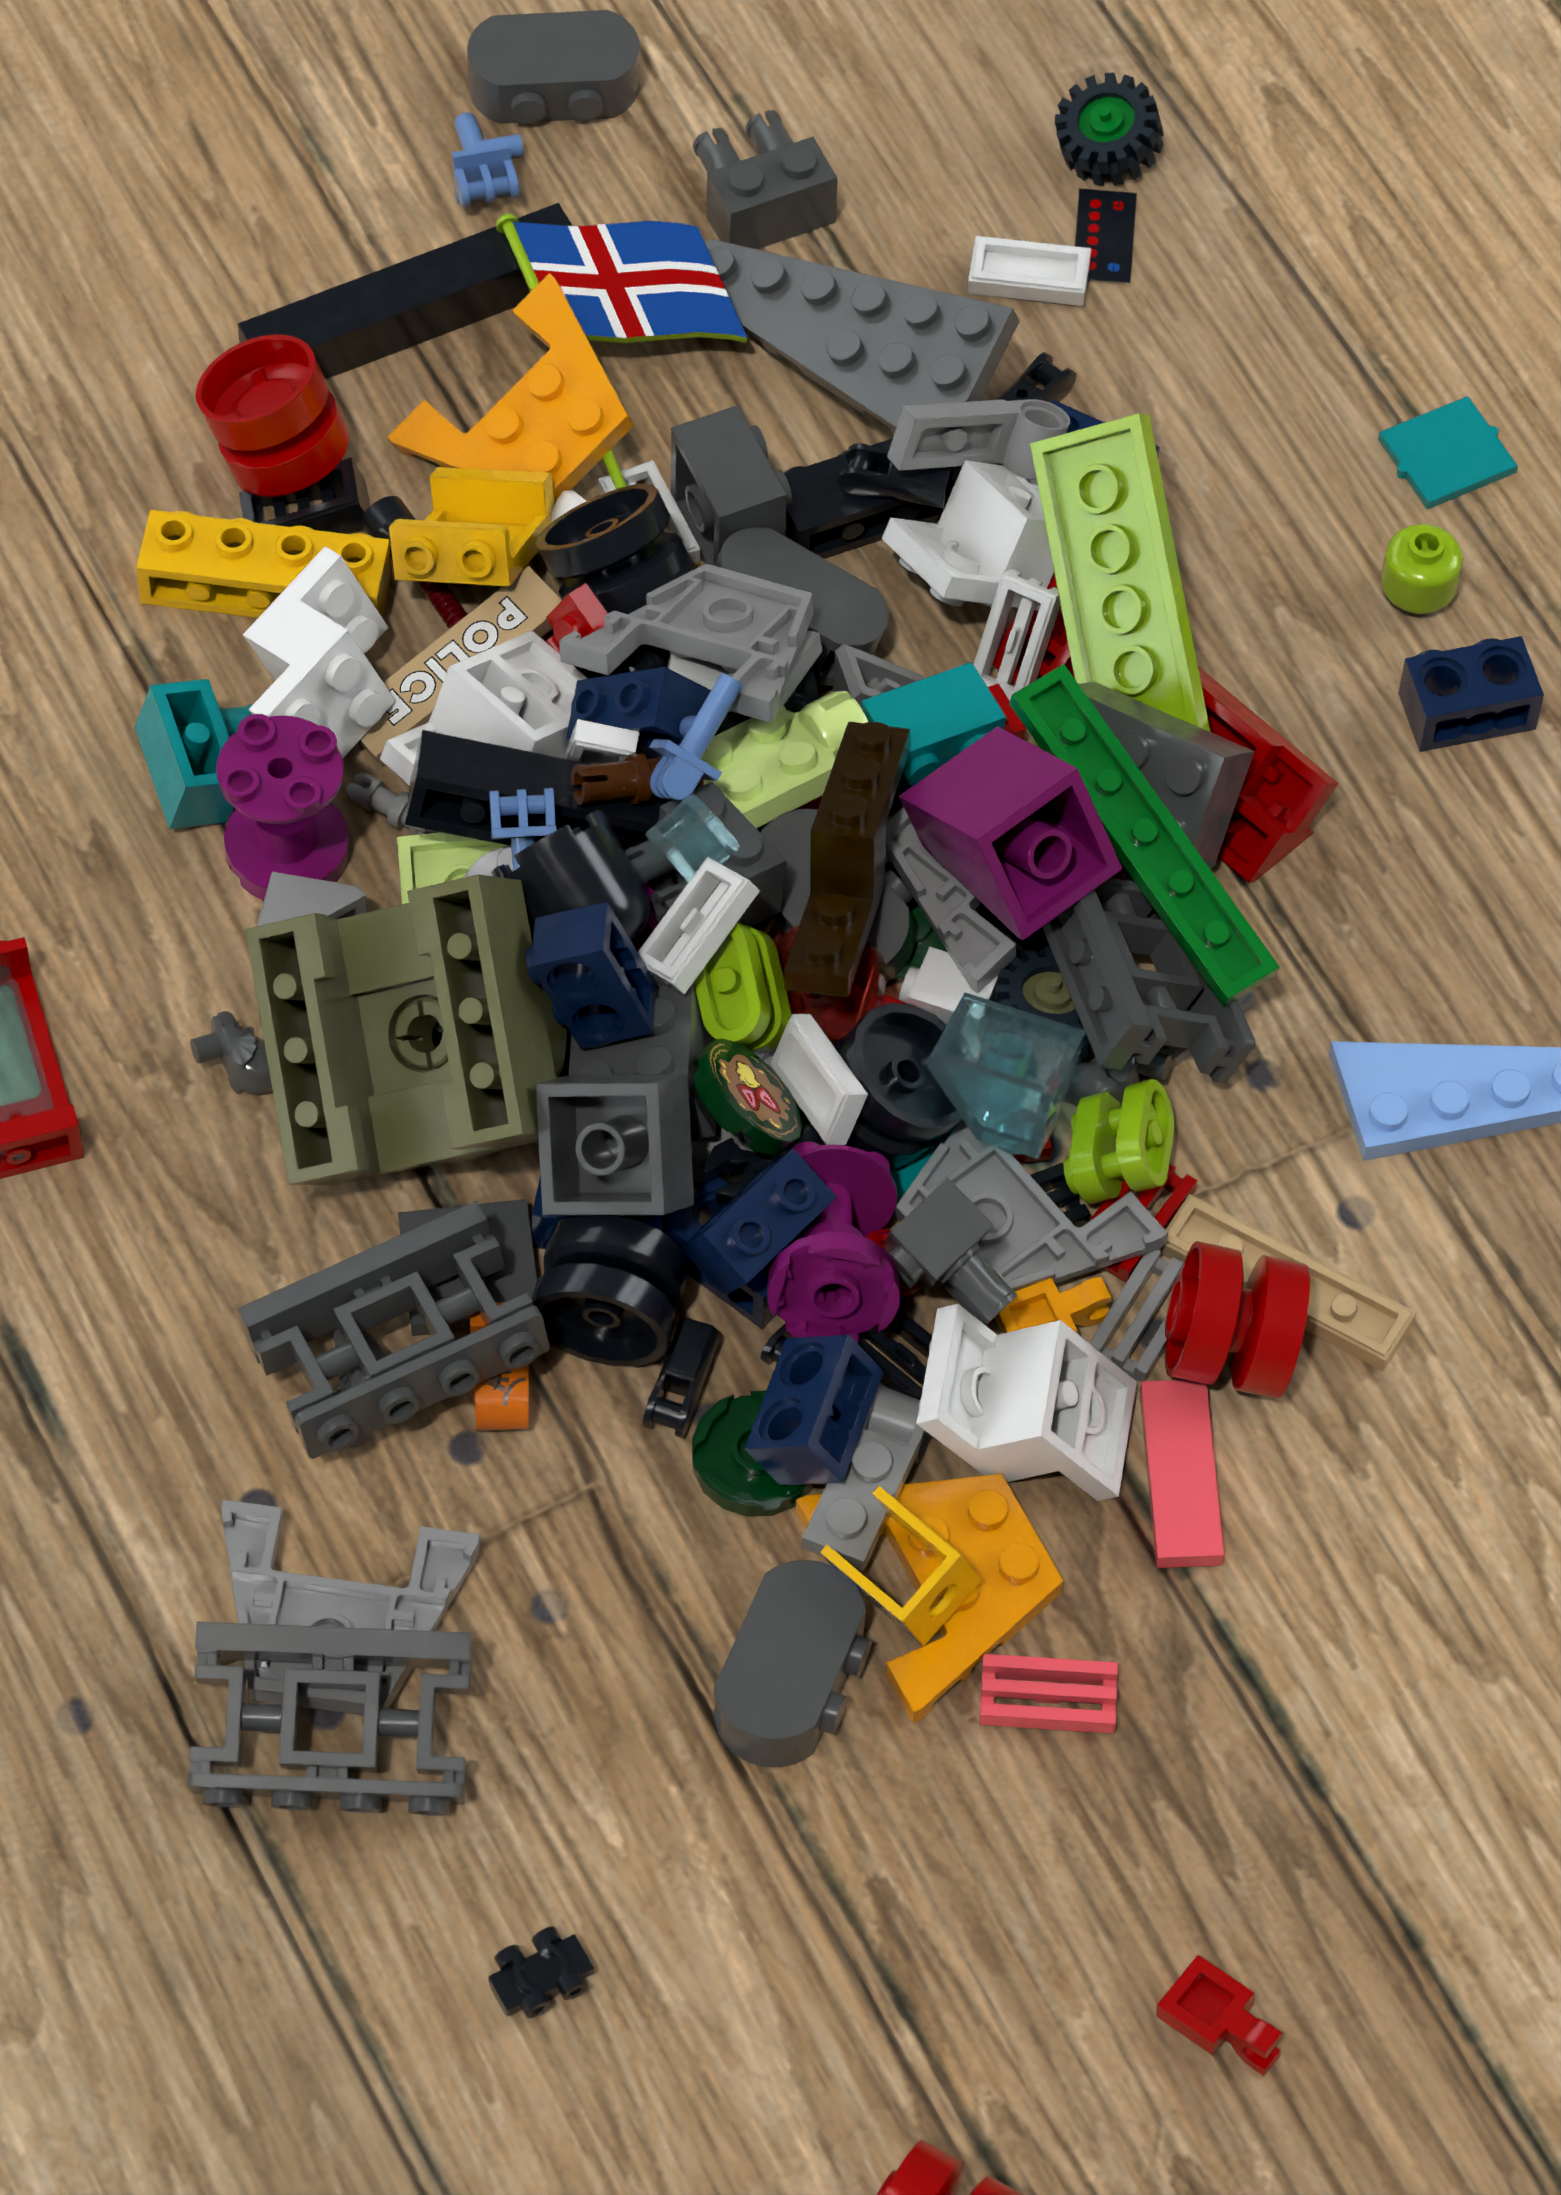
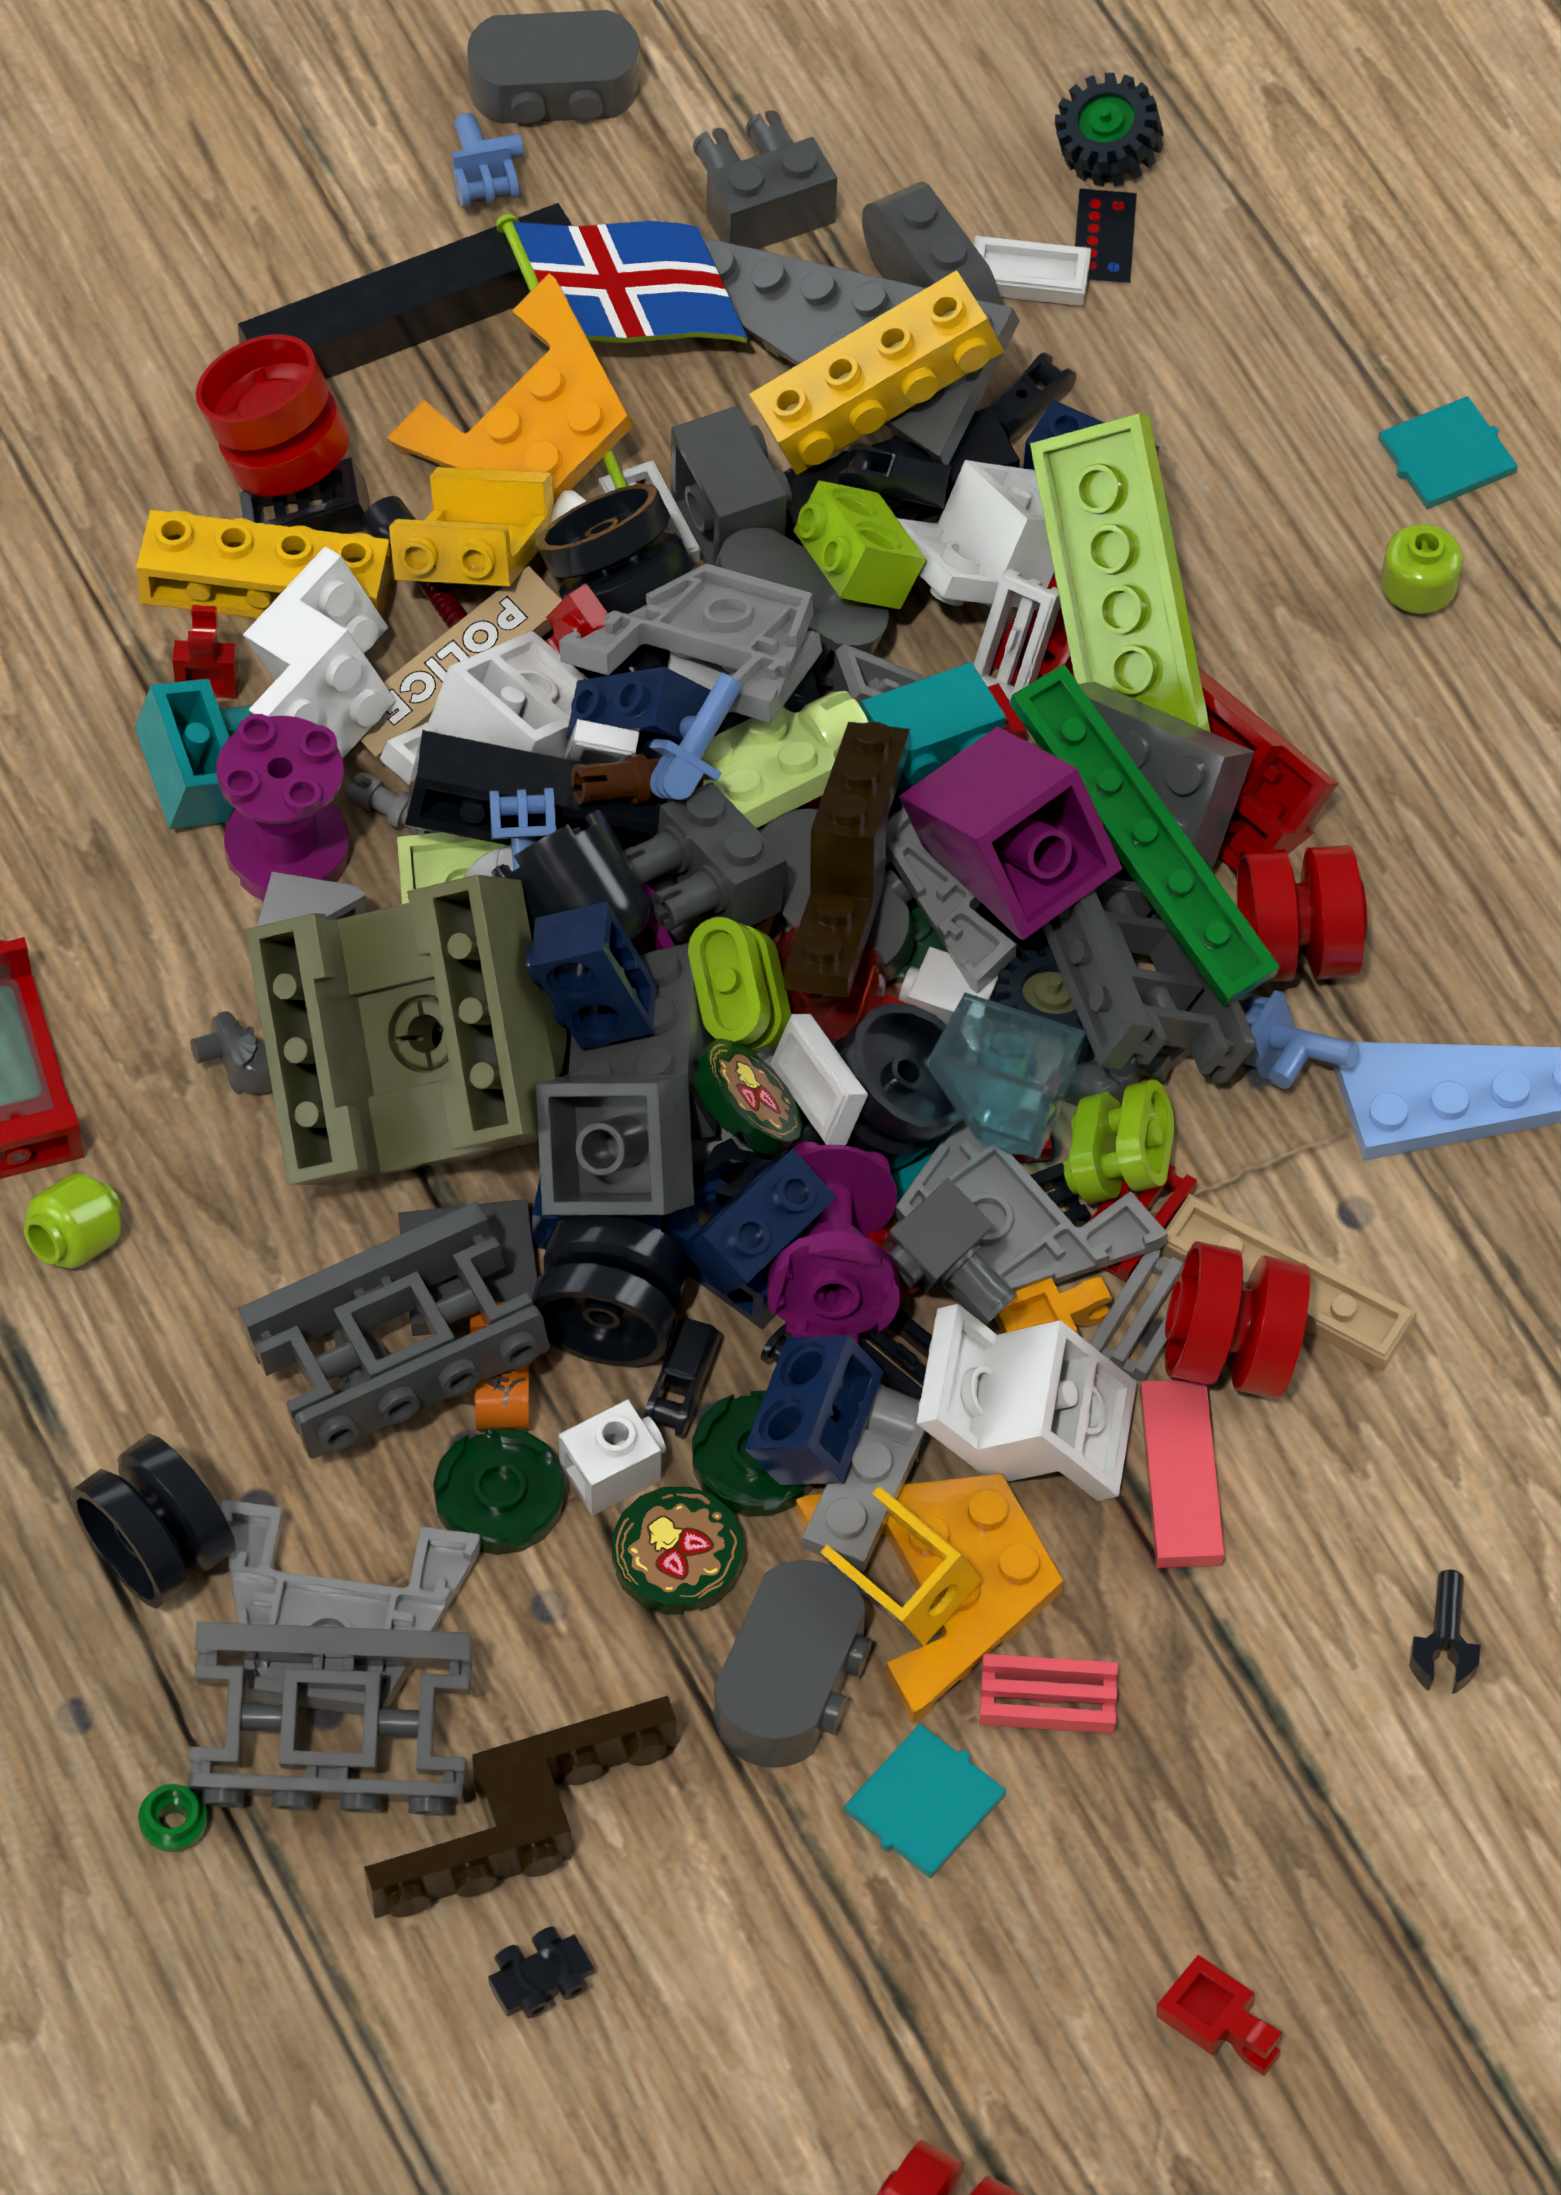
(73, 1221): none -> lime head
(152, 1520): none -> black wheel
(169, 1800): none -> green plate
(206, 657): none -> red plate
(500, 1488): none -> dark green tile
(521, 1808): none -> dark brown bracket
(611, 1456): none -> white brick
(677, 1550): none -> tile
(692, 835): clear light blue slope -> none
(702, 929): white tile -> none
(859, 545): none -> lime brick
(877, 372): none -> yellow brick
(920, 242): none -> dark grey brick
(925, 1801): none -> teal piece
(975, 432): light grey plate -> none
(1283, 1048): none -> medium blue arm
(1320, 912): none -> red wheel
(1446, 1636): none -> black bar
(1472, 701): dark blue brick -> none

